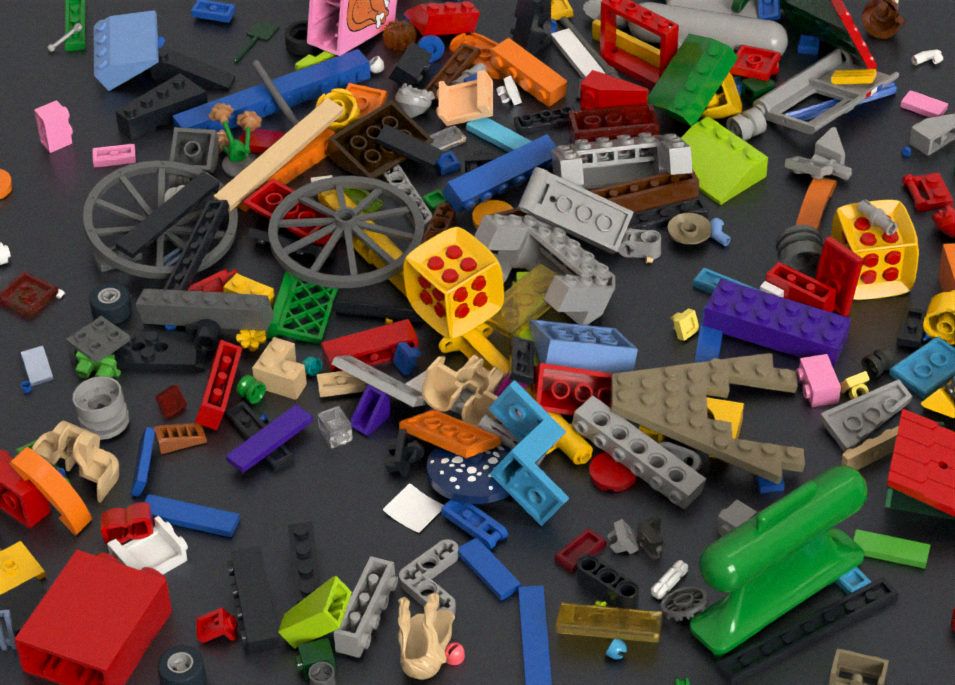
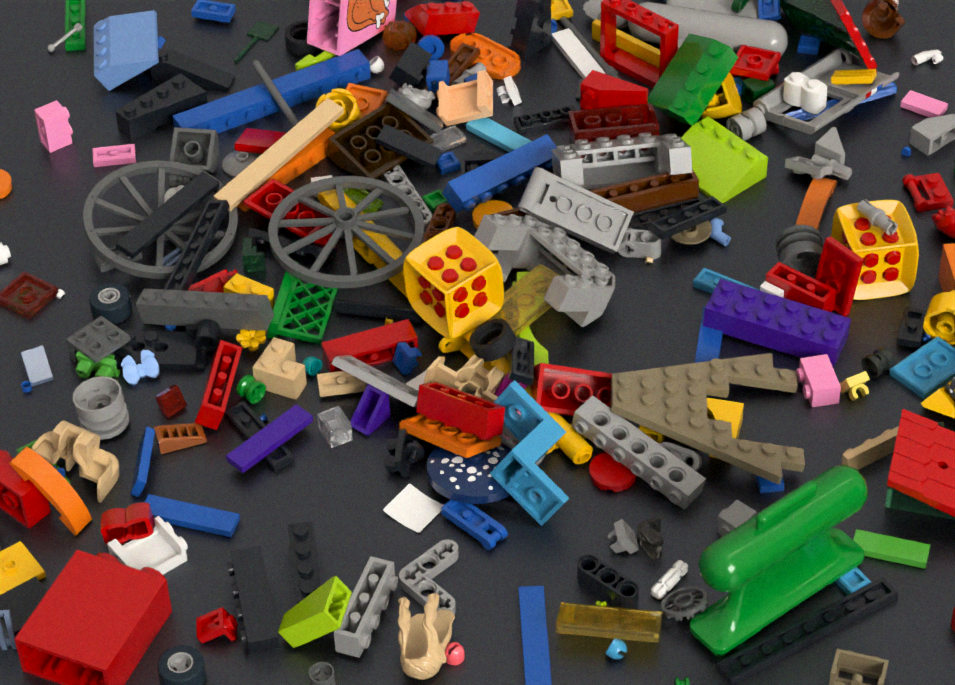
(133, 372): none -> light blue piece
(248, 121): plant -> none
(252, 260): none -> clear green bracket
(312, 653): dark green brick -> none
(414, 110): none -> dark grey tile
(436, 72): none -> blue window
(460, 410): none -> red brick
(487, 332): none -> black tyre
(488, 569): blue tile -> none
(528, 72): orange brick -> none
(582, 346): medium blue slope -> none
(585, 543): dark red tile -> none
(685, 324): light yellow tile -> none
(687, 217): none -> black tile
(805, 92): none -> white brick
(863, 415): light grey wing -> none

